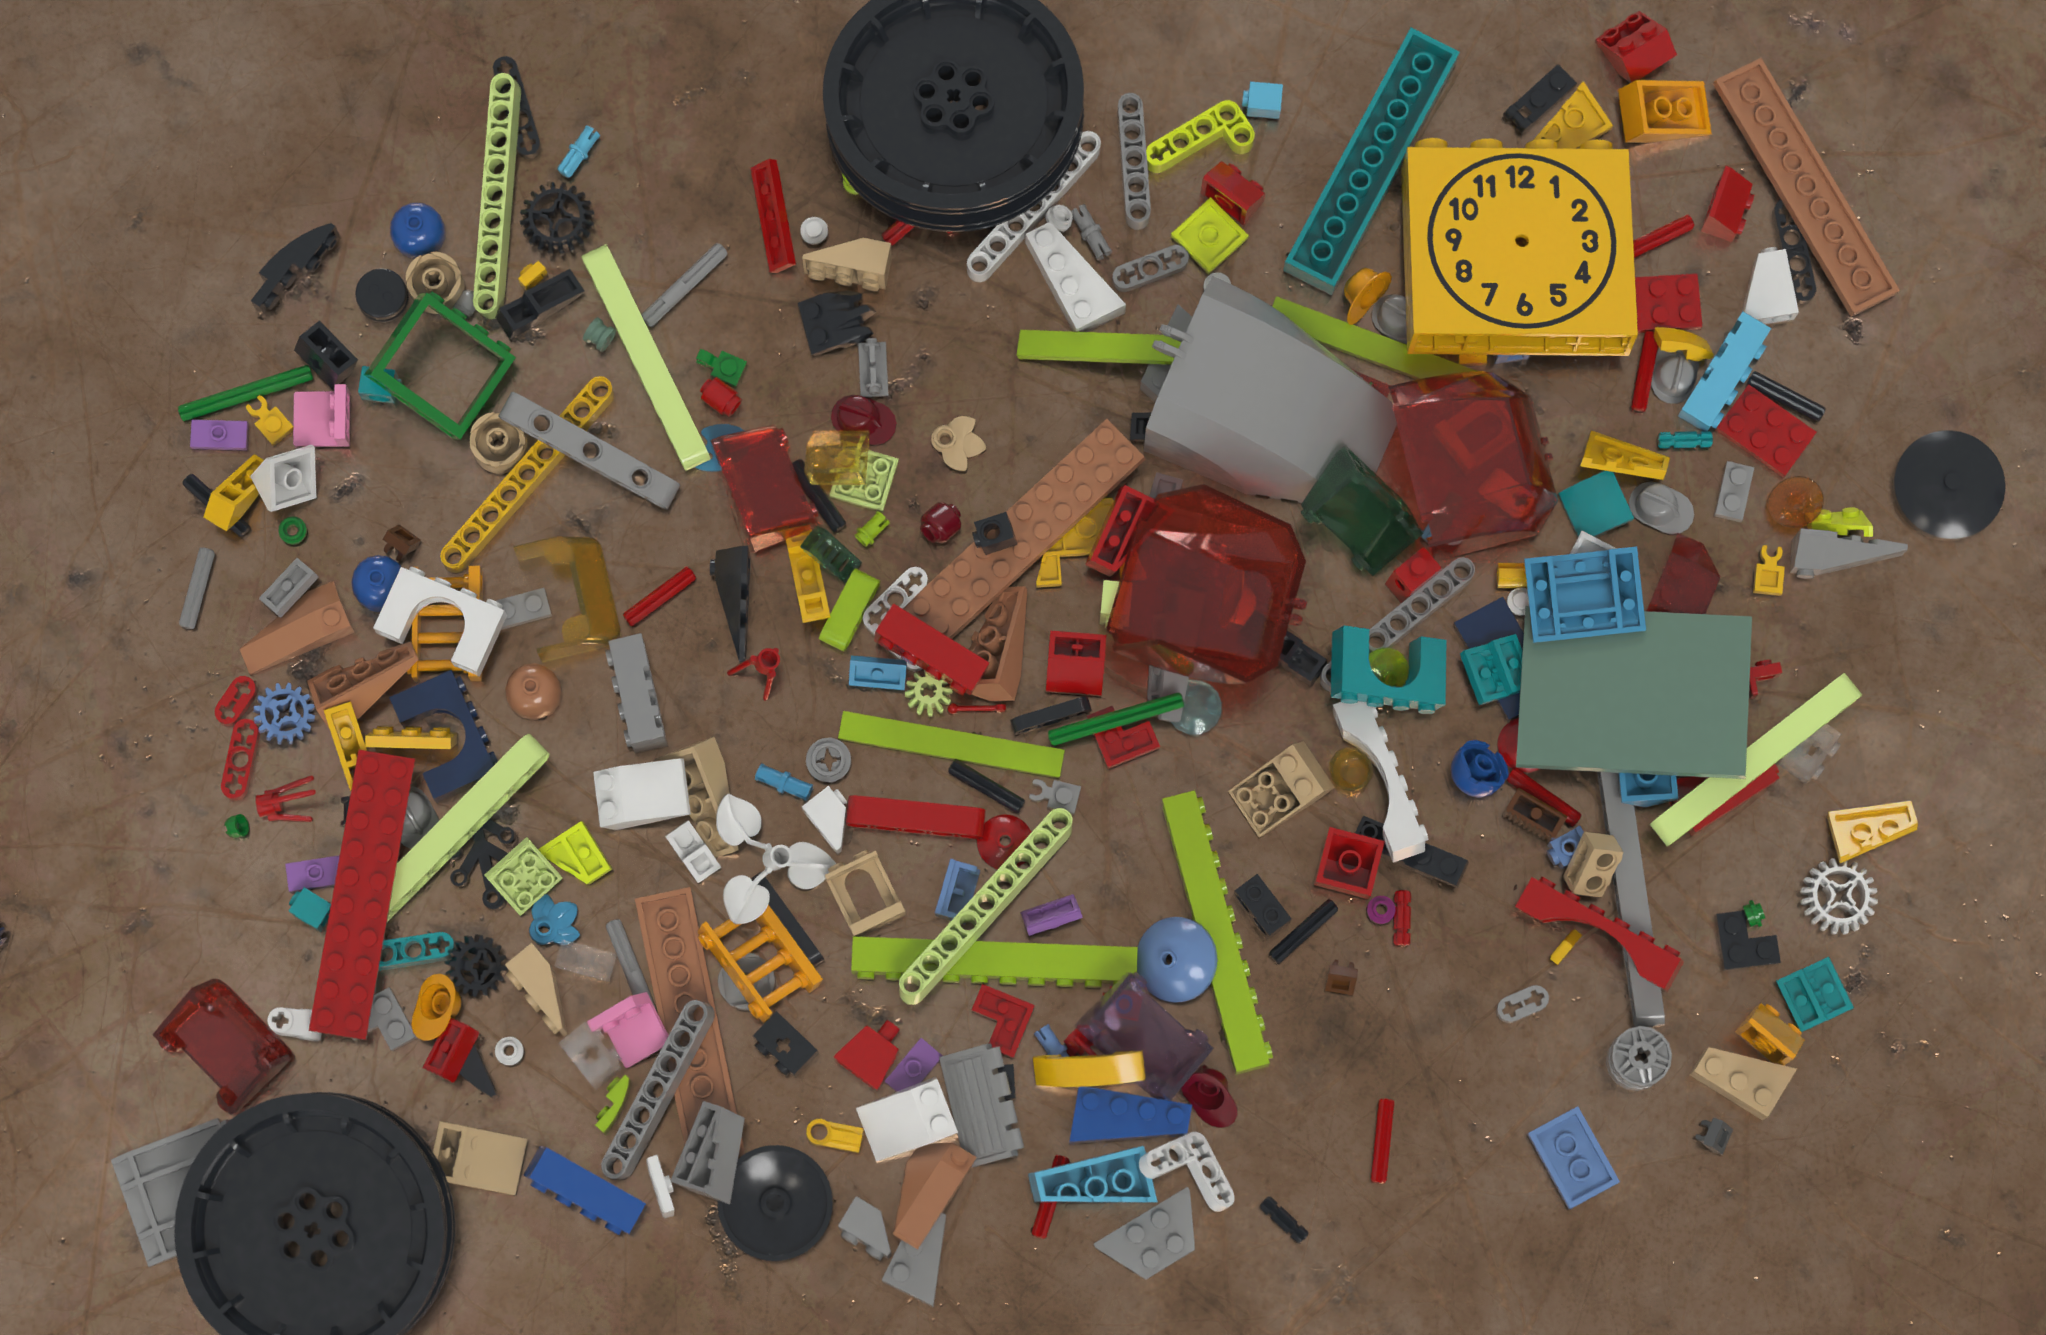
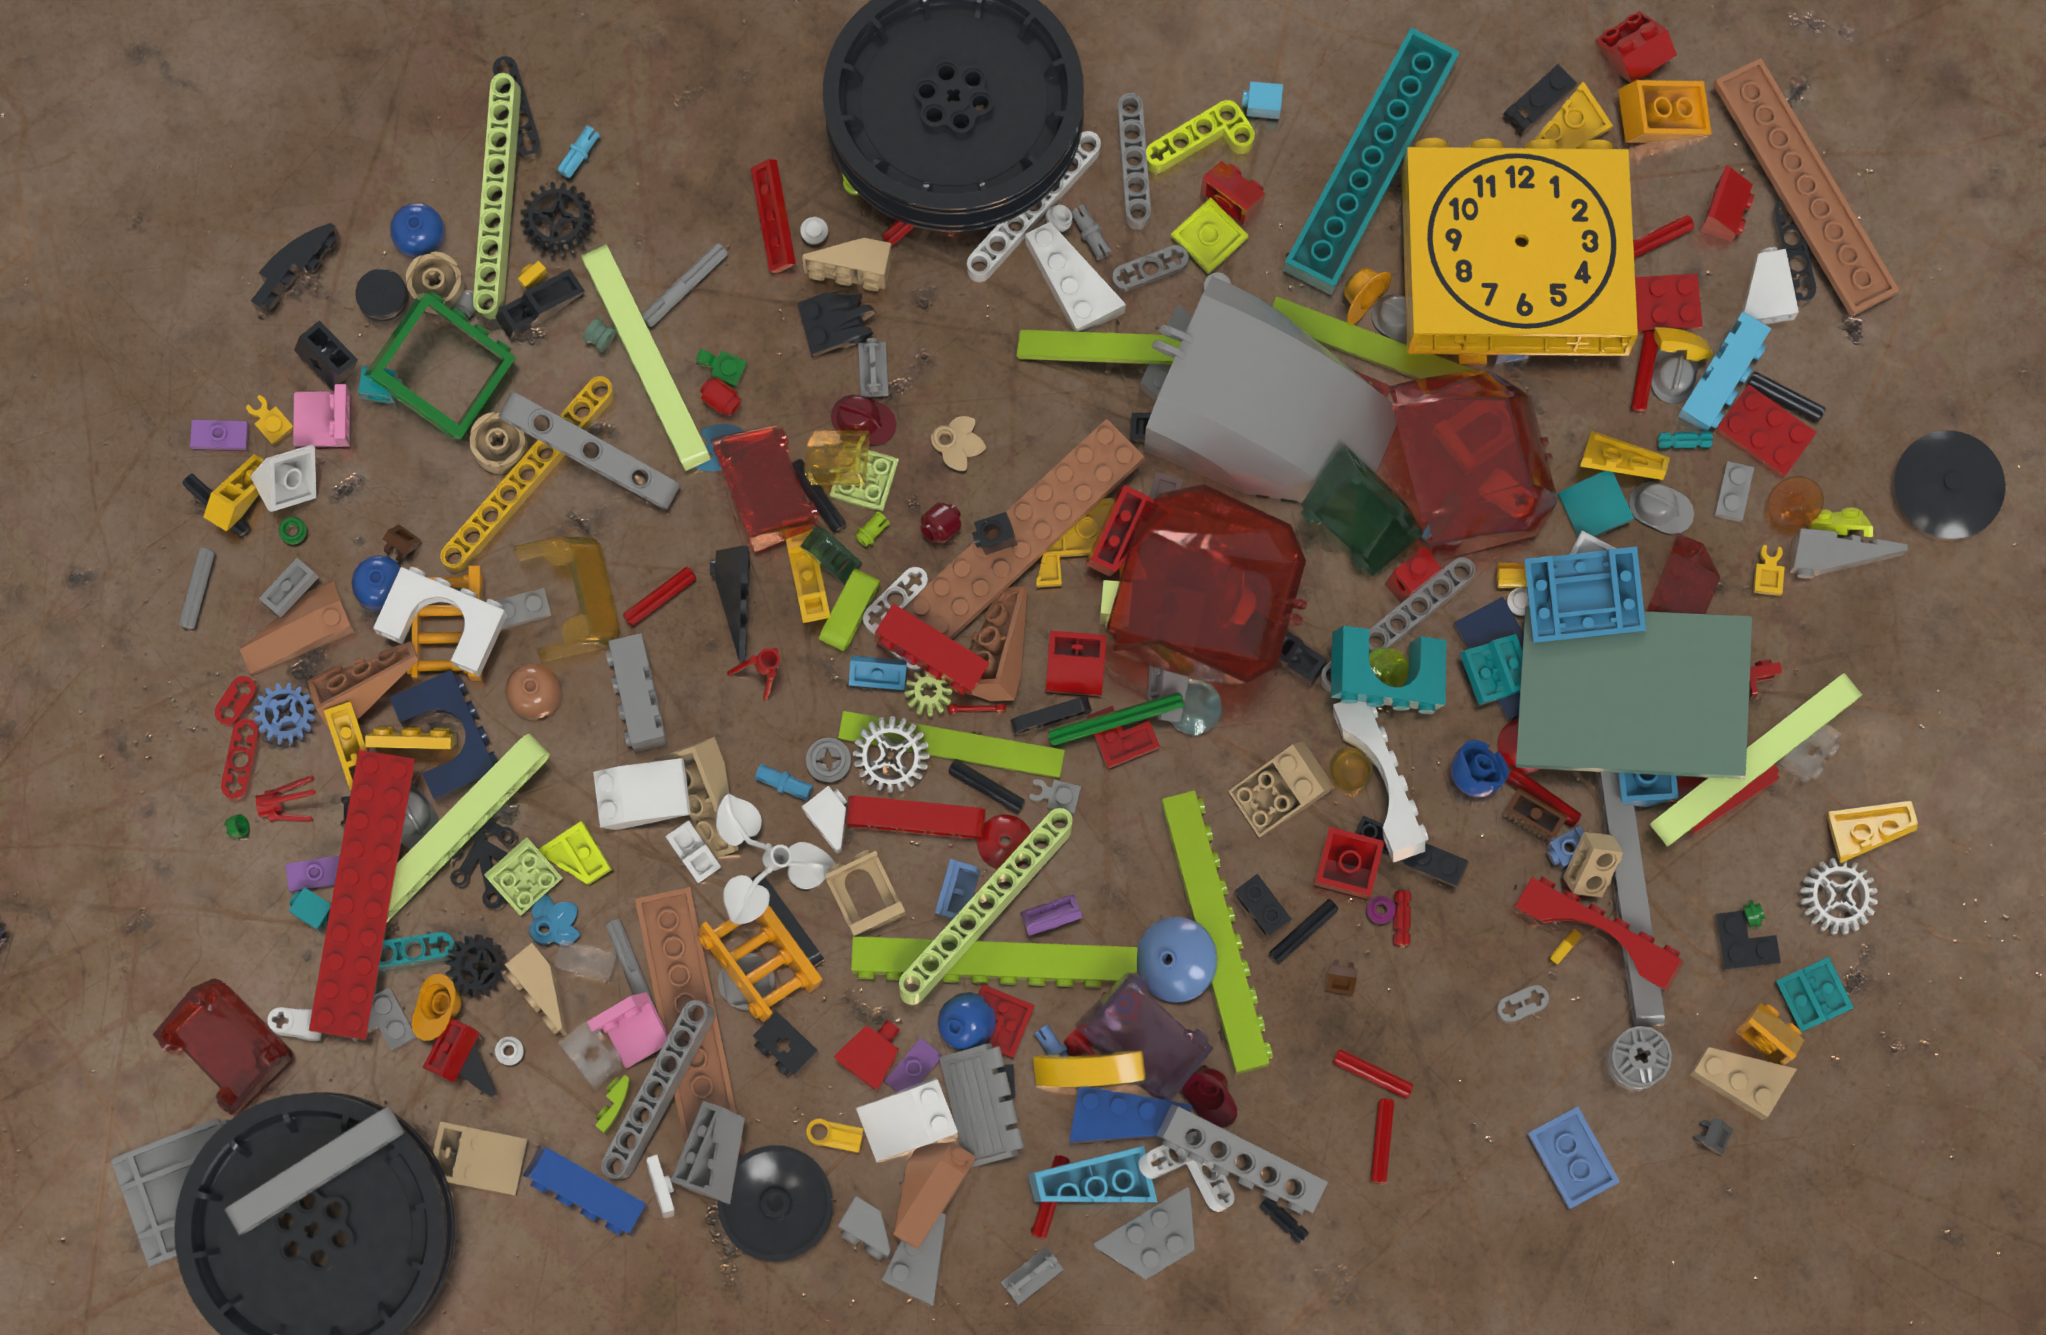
(245, 392): green axle -> none
(314, 1171): none -> light grey beam
(898, 764): none -> white gear
(966, 1021): none -> blue cylinder
(1032, 1275): none -> light grey hinge
(1308, 1186): none -> light grey brick
(1373, 1073): none -> red axle

